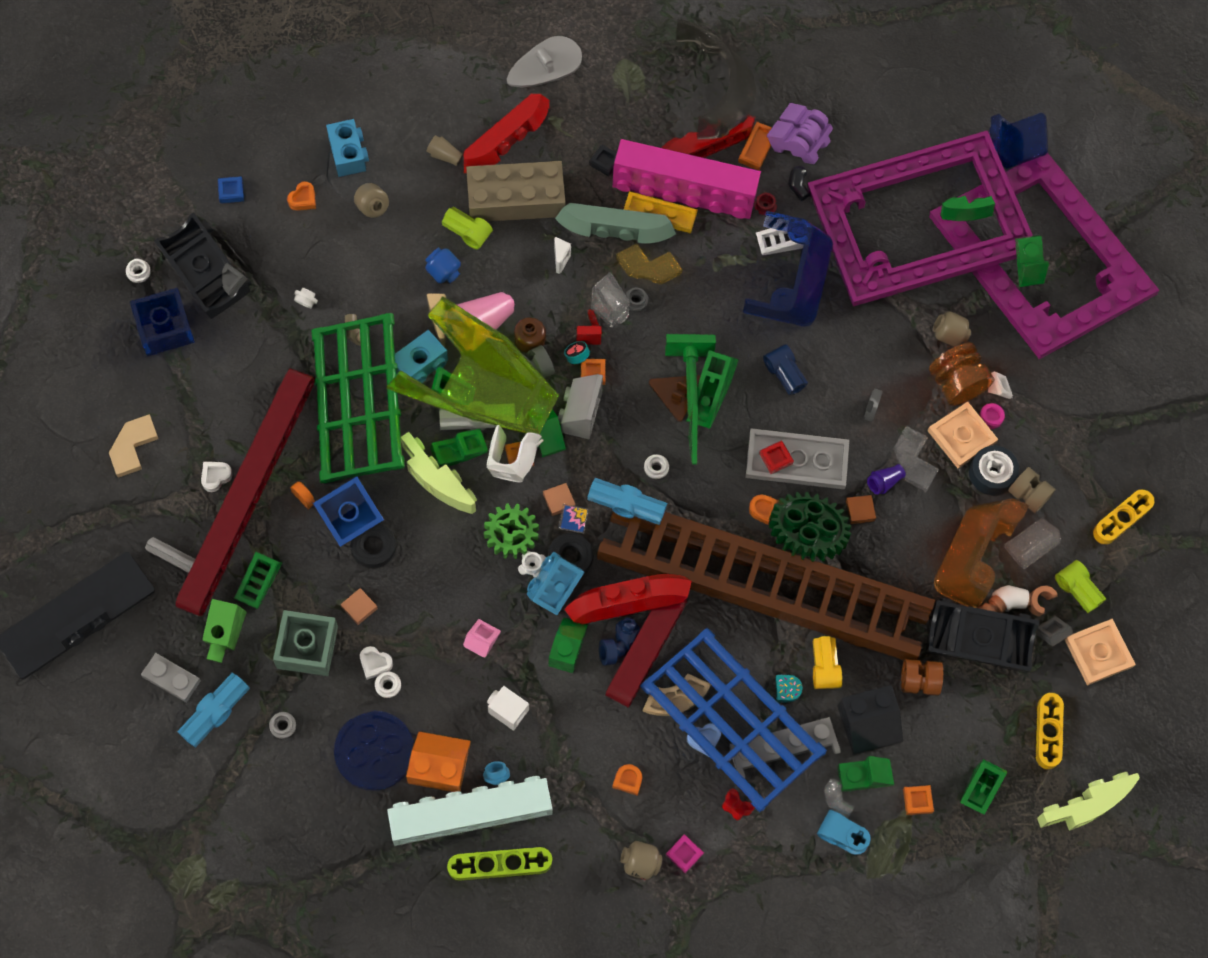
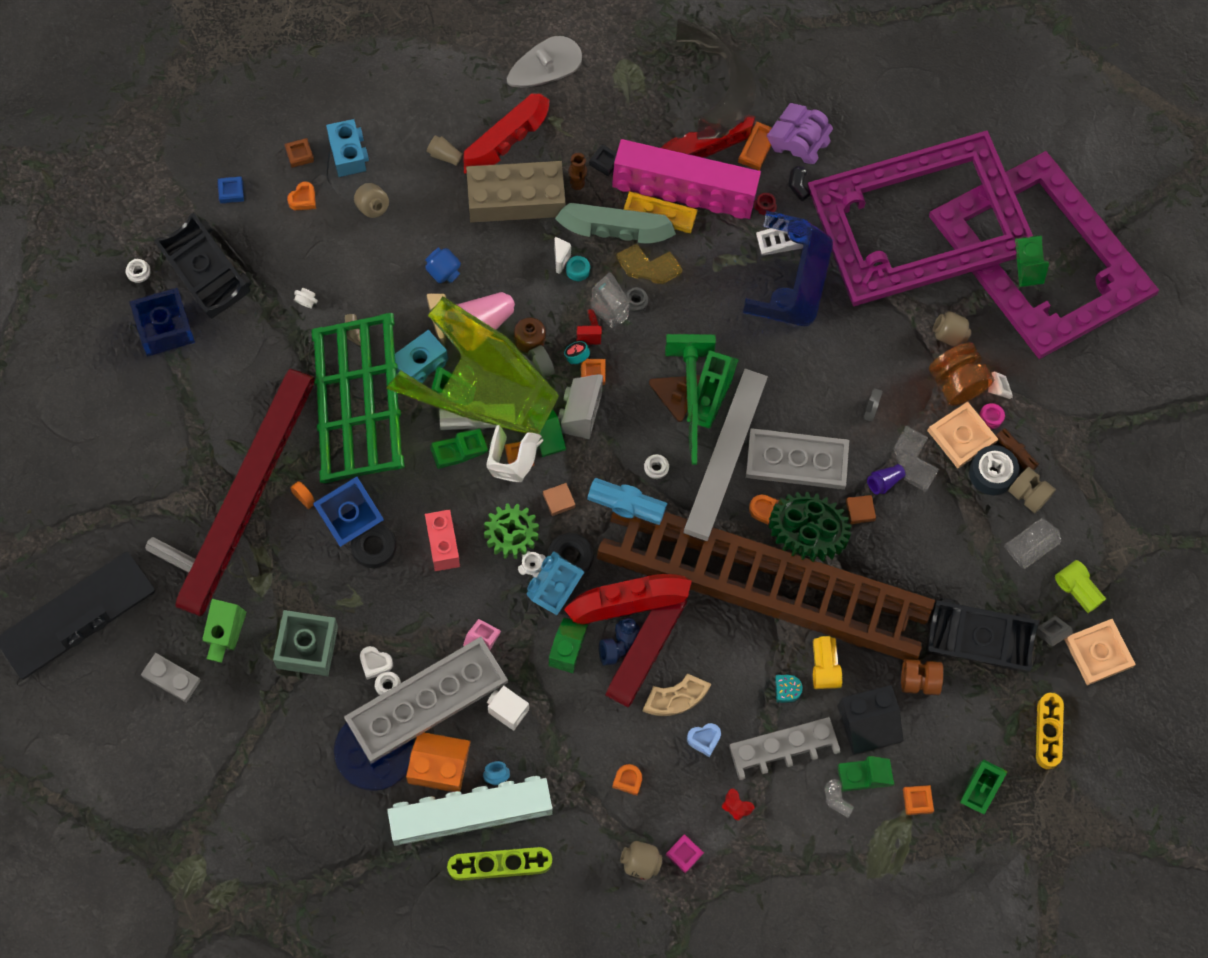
(132, 435): tan tile -> none
(213, 710): dark azure piece -> none
(214, 475): white tile -> none
(232, 279): dark grey tile -> none
(249, 576): green slope -> none
(277, 719): light grey plate -> none
(299, 152): none -> dark orange tile
(359, 606): nougat tile -> none
(425, 699): none -> light grey plate
(439, 482): yellowish green slope -> none
(442, 540): none -> coral brick
(473, 231): lime piece -> none
(573, 518): tile -> none
(577, 171): none -> reddish brown pin
(578, 268): none -> teal tile
(724, 691): blue door -> none
(725, 455): none -> light grey tile
(776, 457): red tile -> none
(782, 363): dark blue piece -> none
(840, 832): dark azure piece -> none
(960, 210): green slope -> none
(961, 572): clear orange windscreen -> none
(1012, 597): piece -> none
(1019, 140): clear blue bracket -> none
(1024, 459): none -> reddish brown pin
(1097, 800): yellowish green slope -> none
(1126, 506): yellow beam -> none

